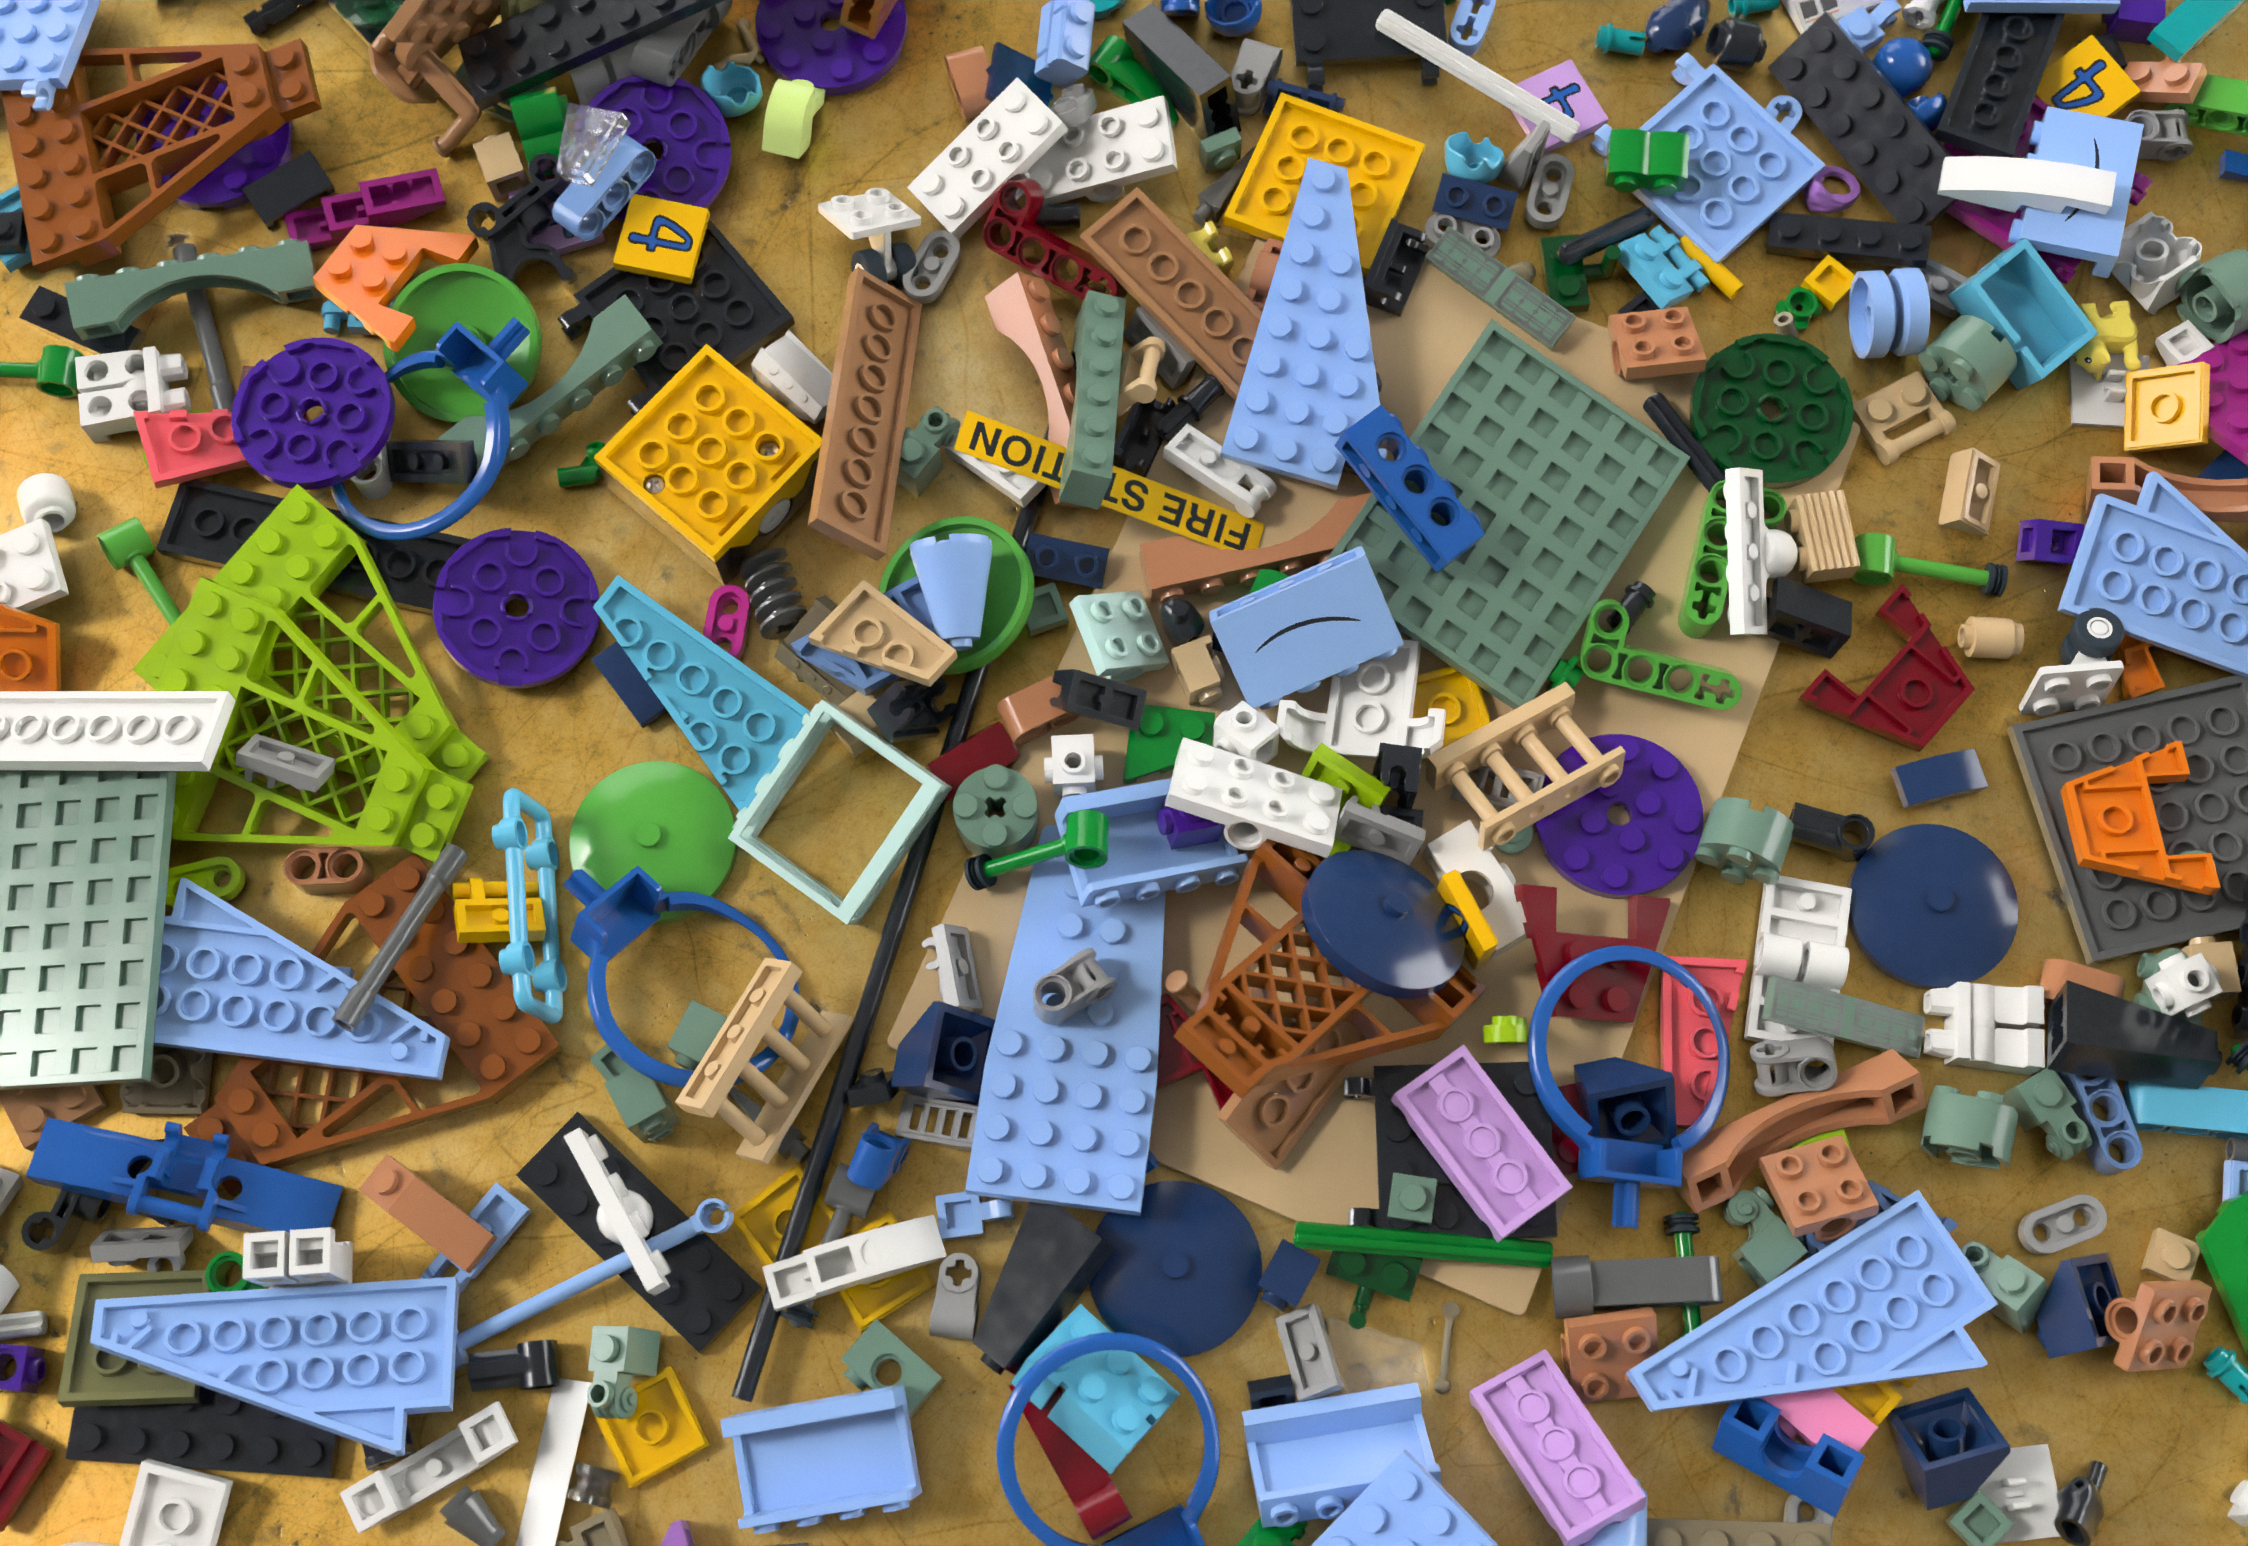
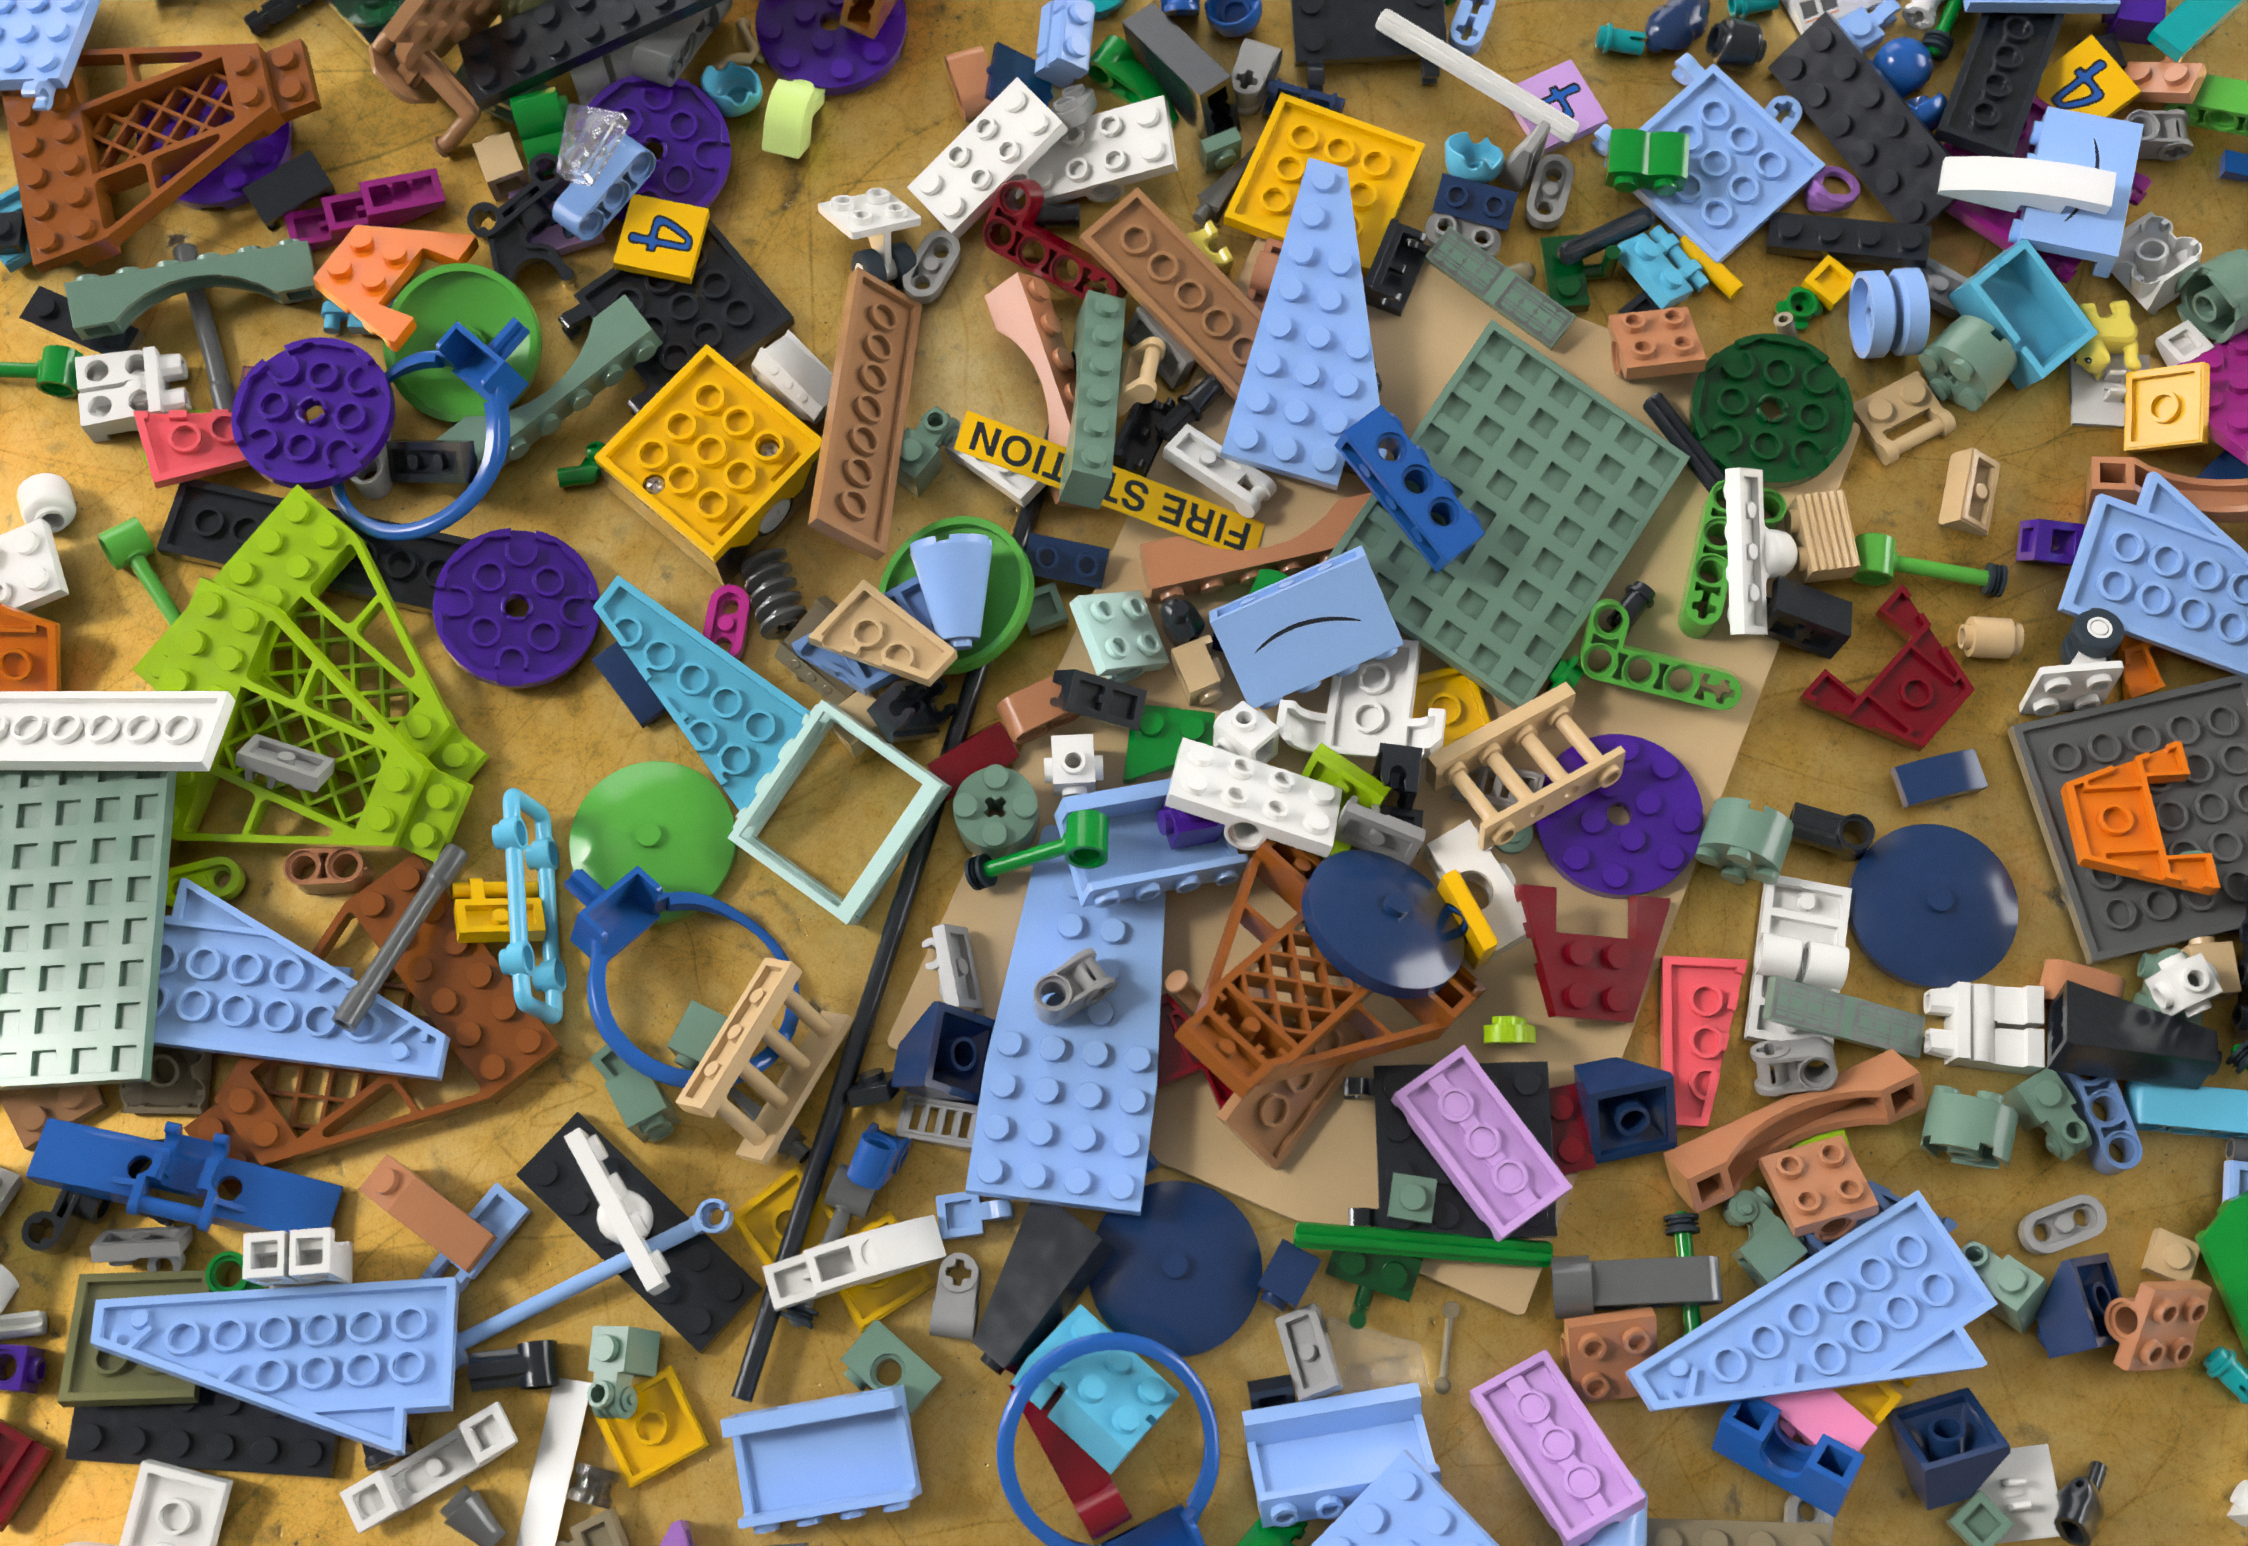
(1612, 1160): blue brick -> none

